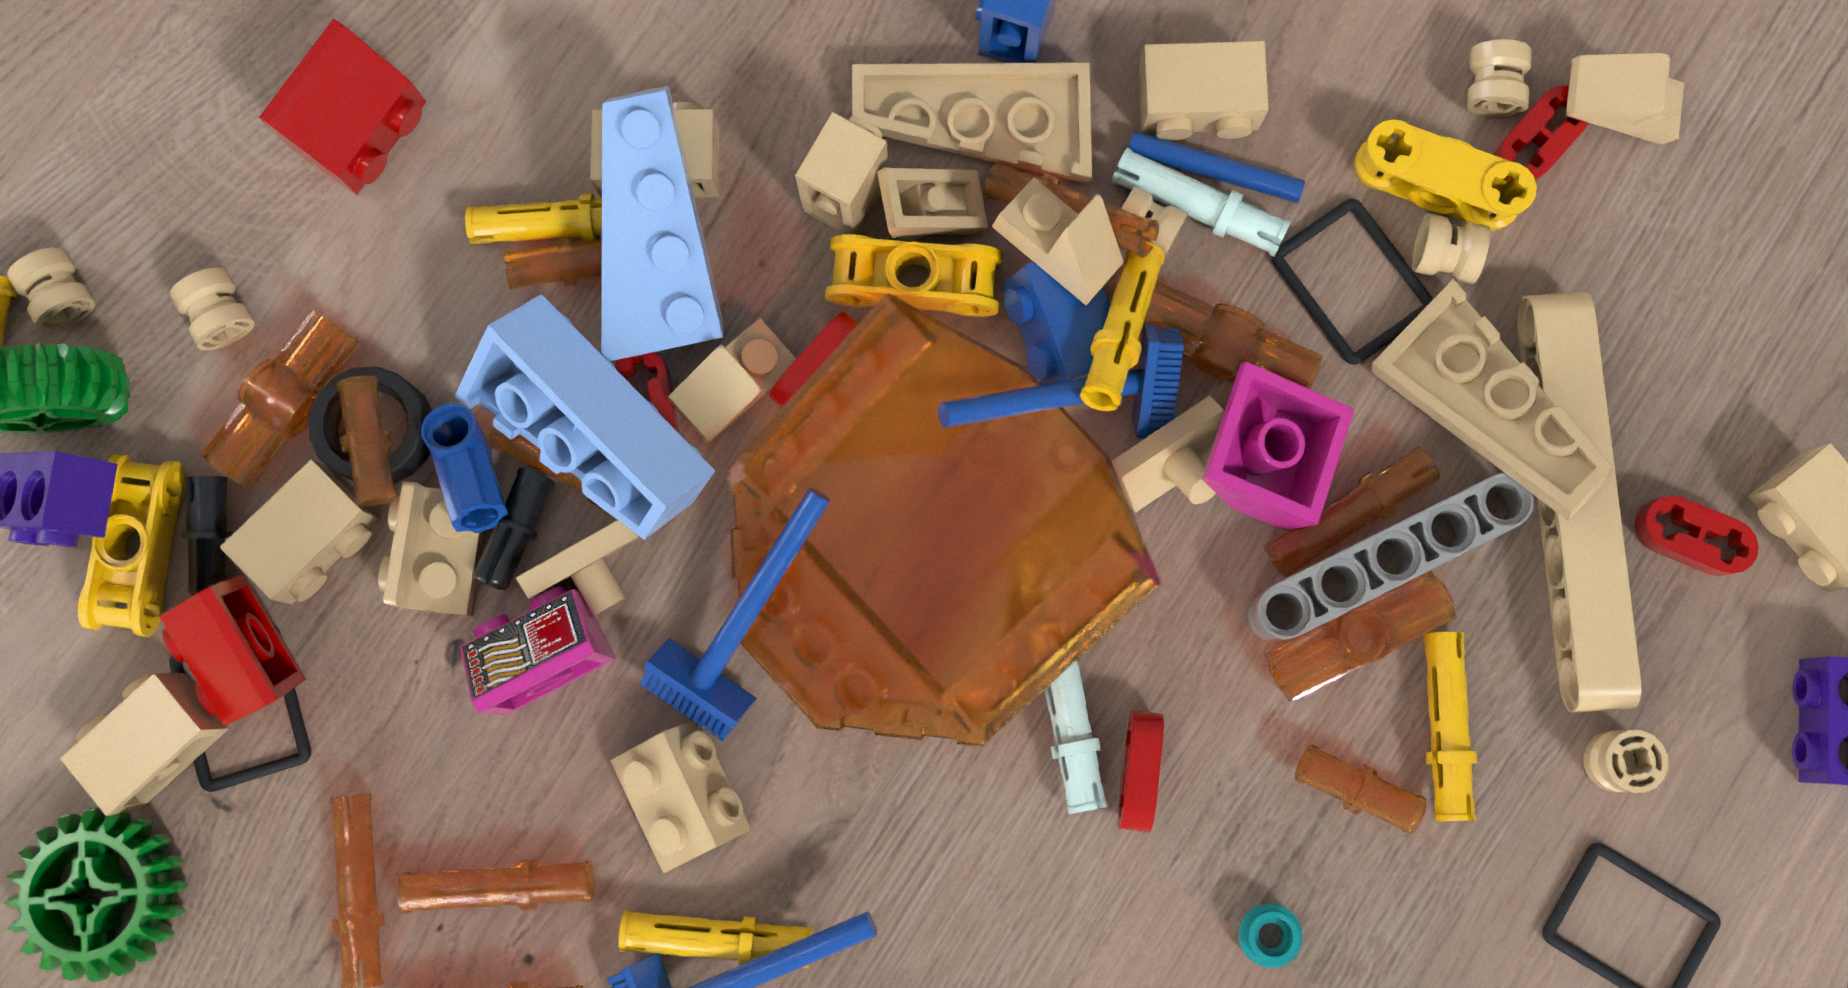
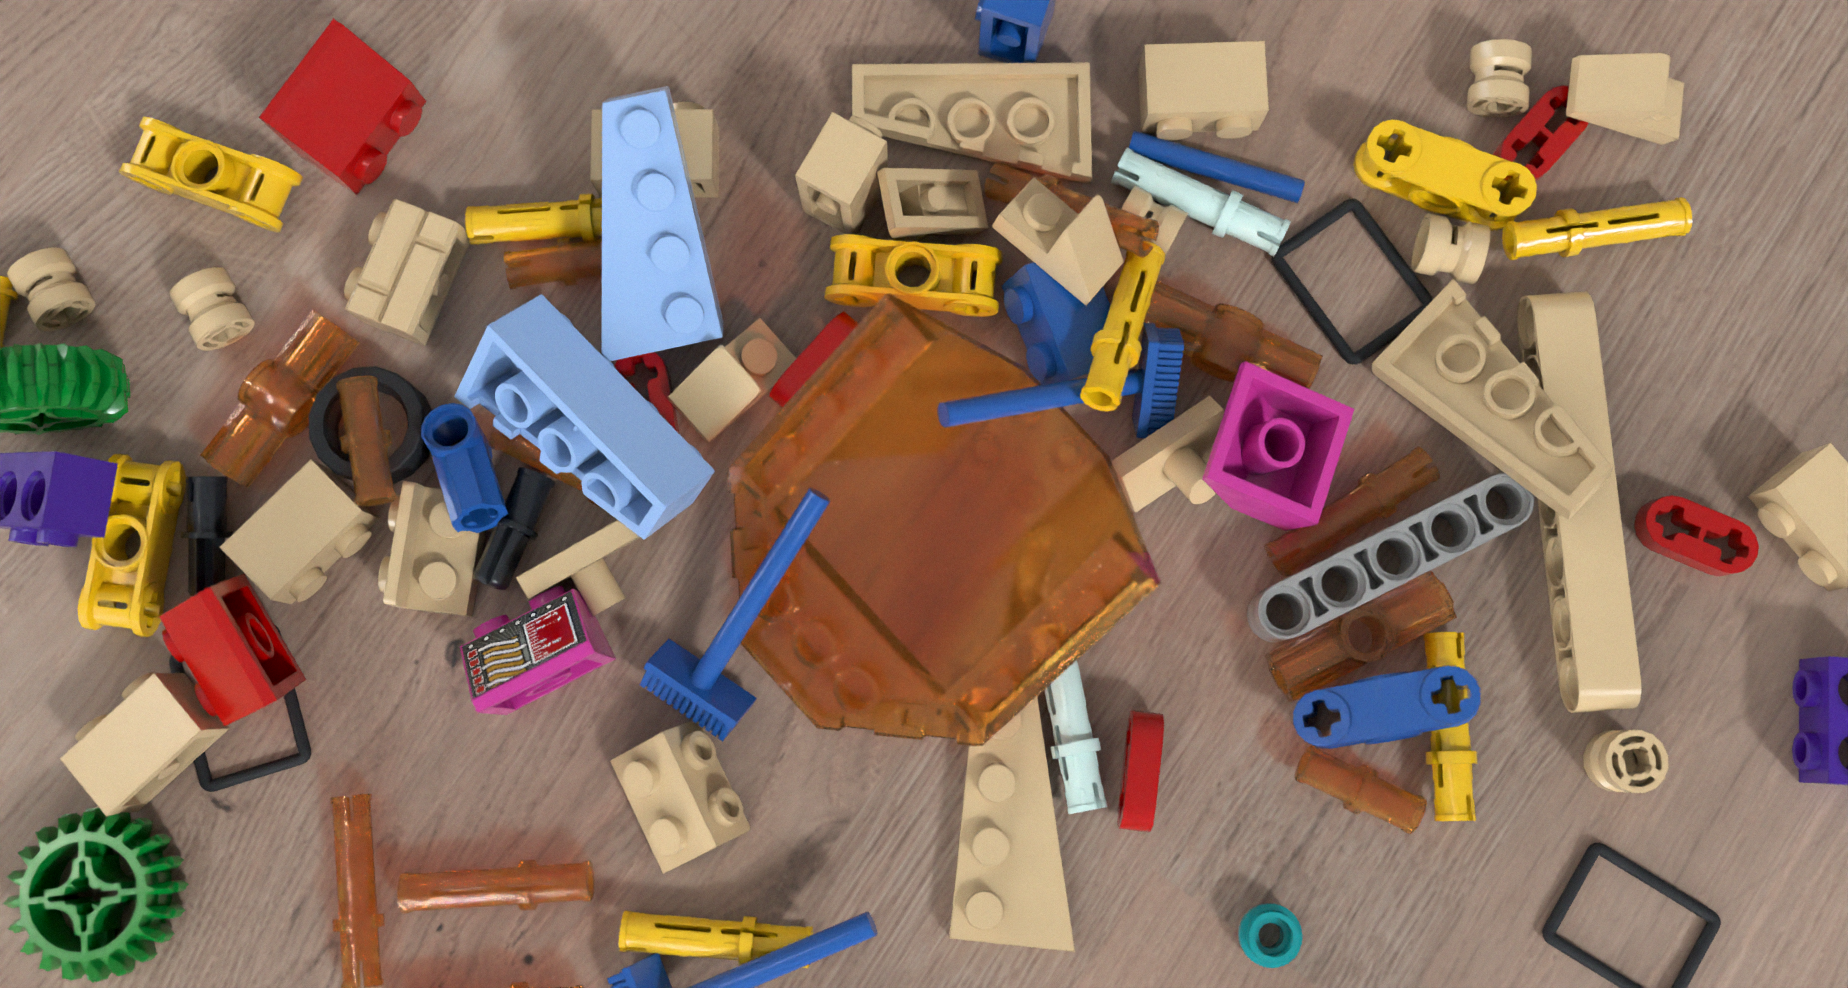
(243, 186): none -> yellow piece
(406, 271): none -> tan brick
(1008, 846): none -> tan wing
(1386, 707): none -> blue piece
(1573, 231): none -> yellow pin

